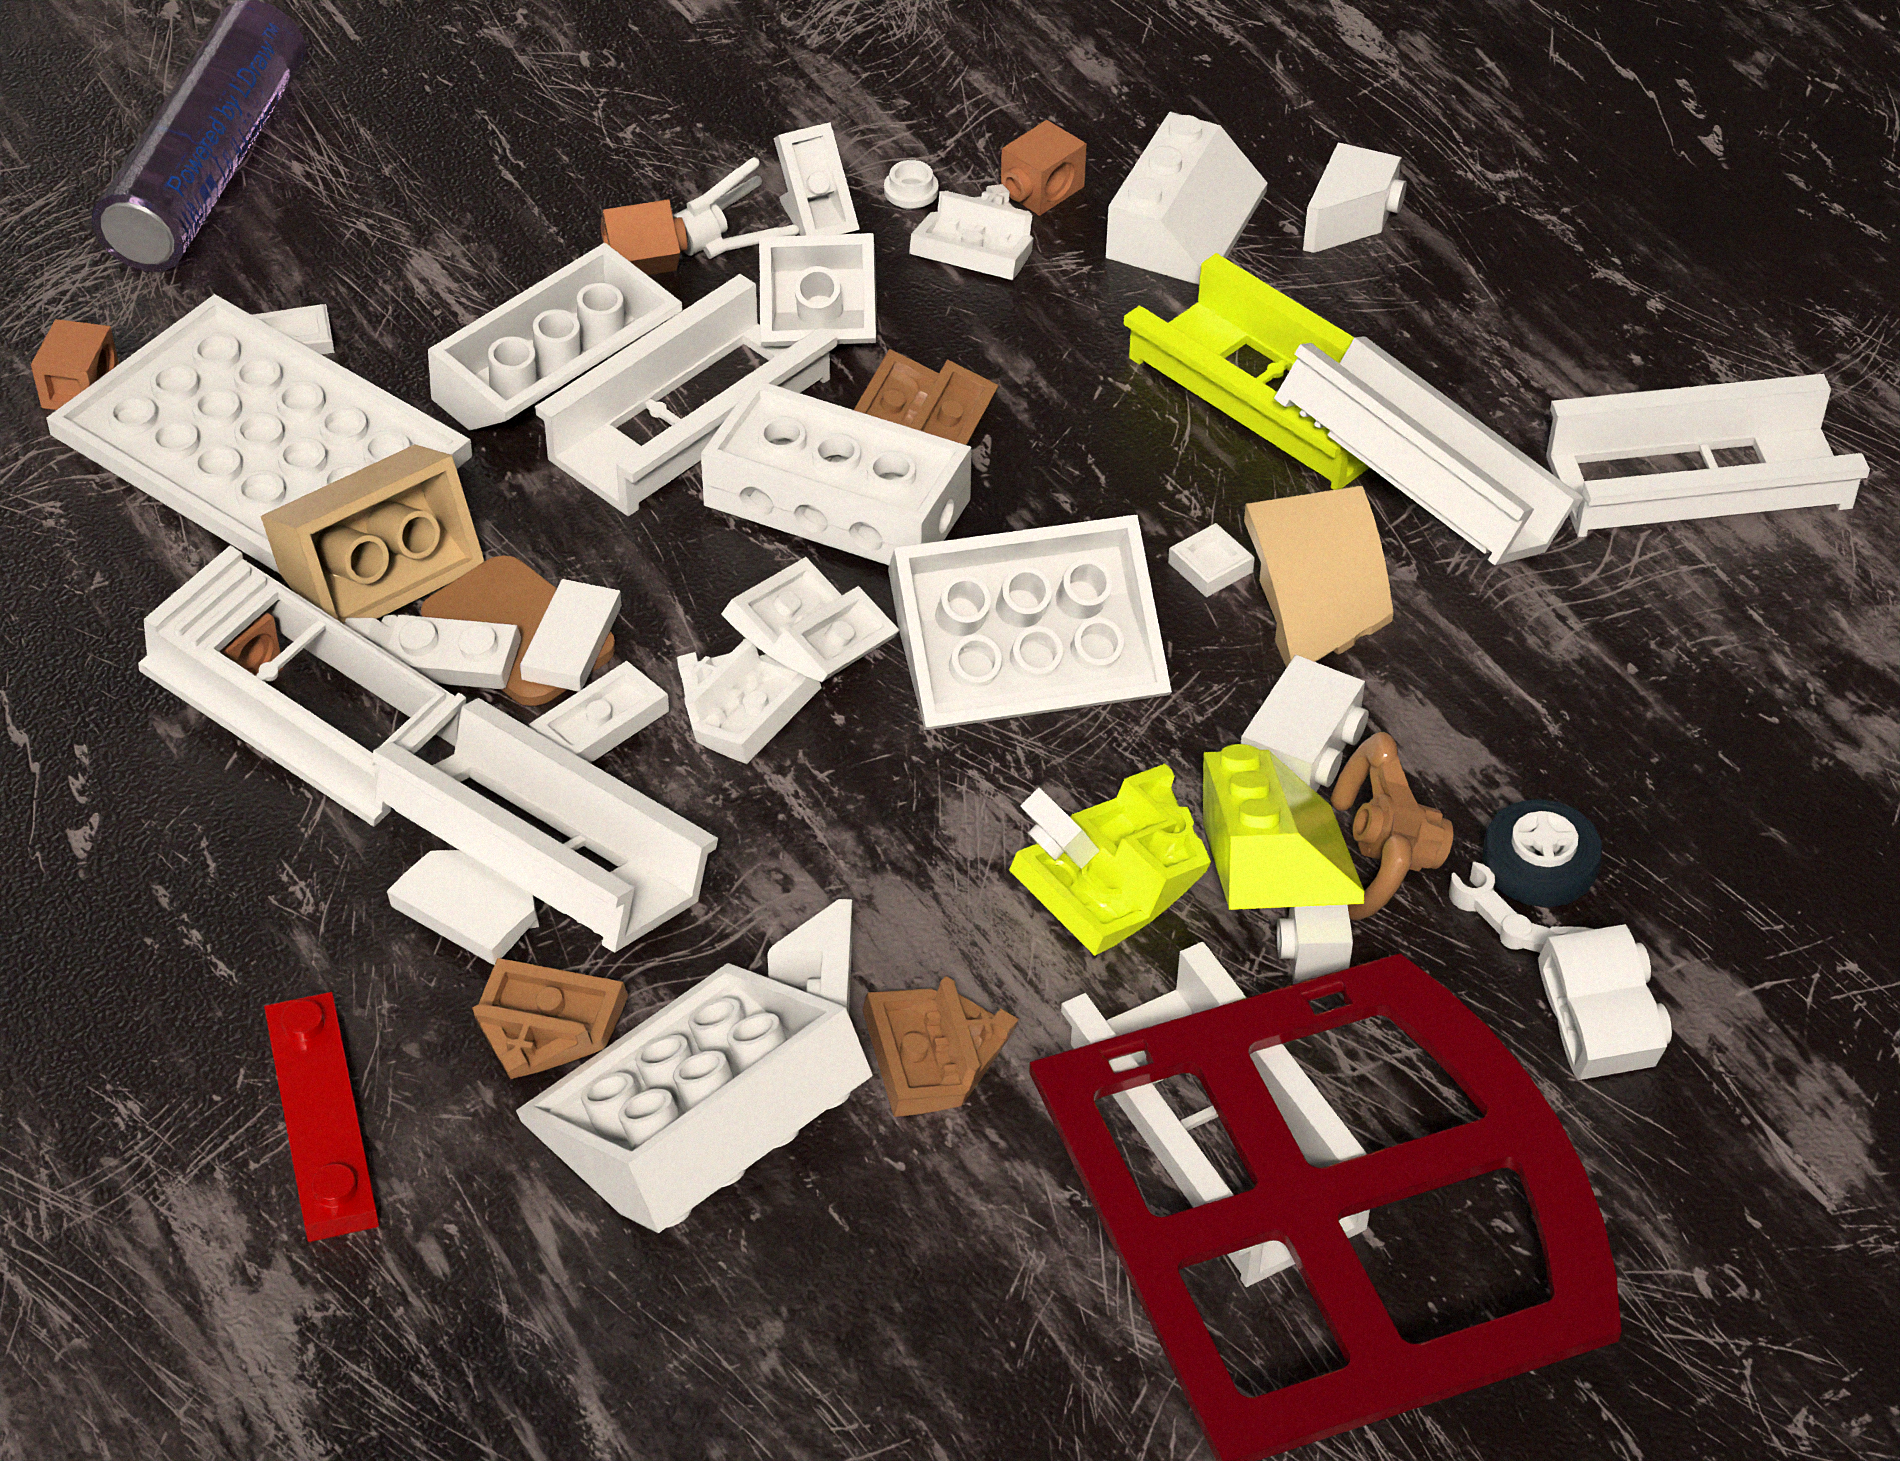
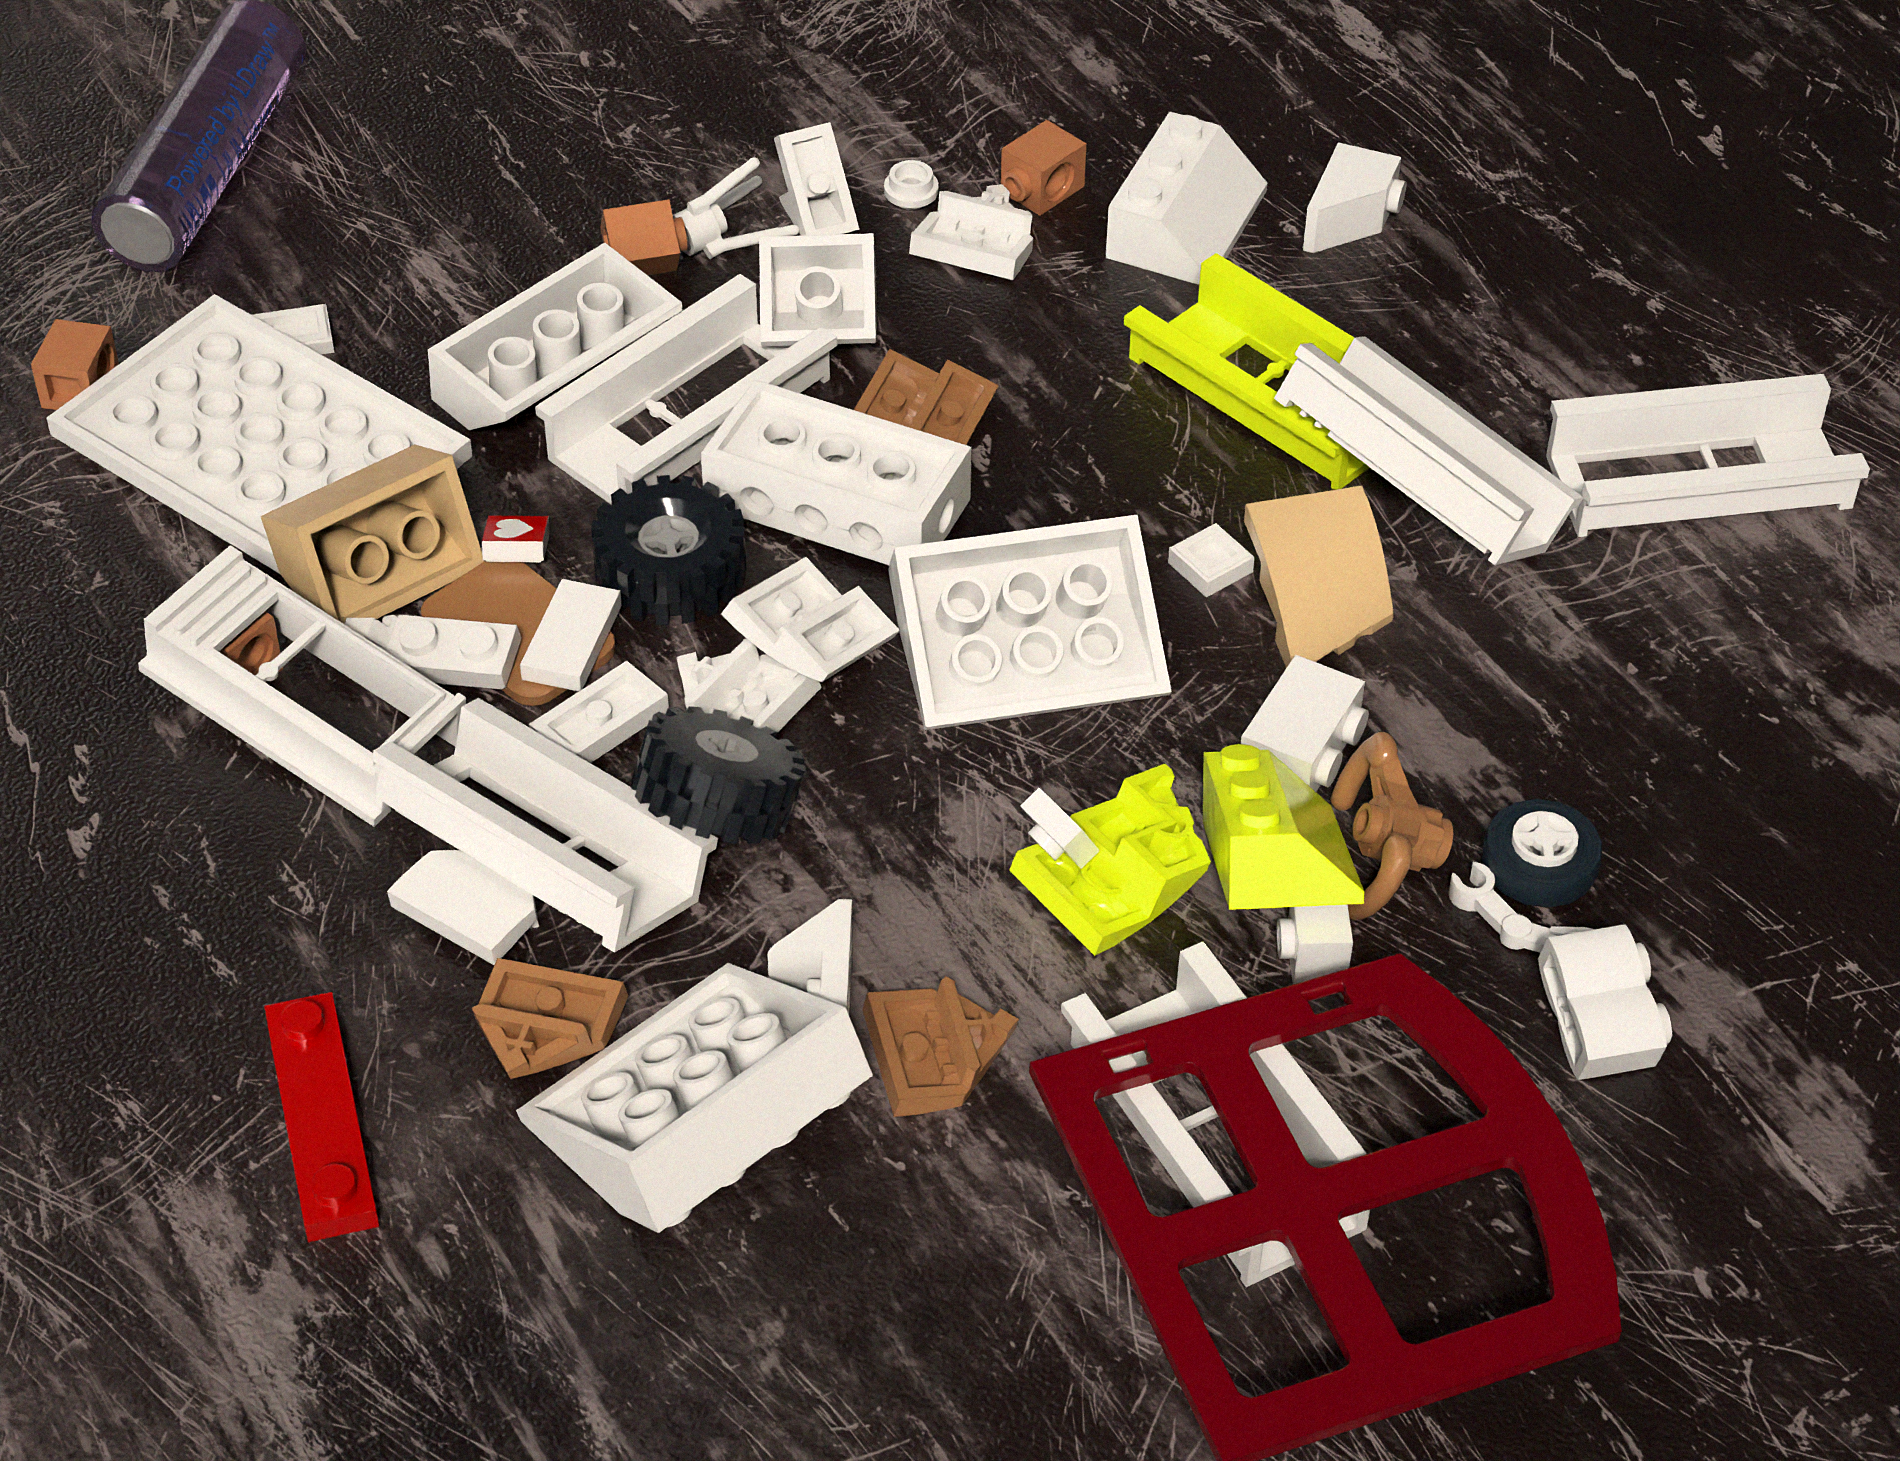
(515, 538): none -> white tile
(670, 548): none -> black wheel
(718, 775): none -> black wheel

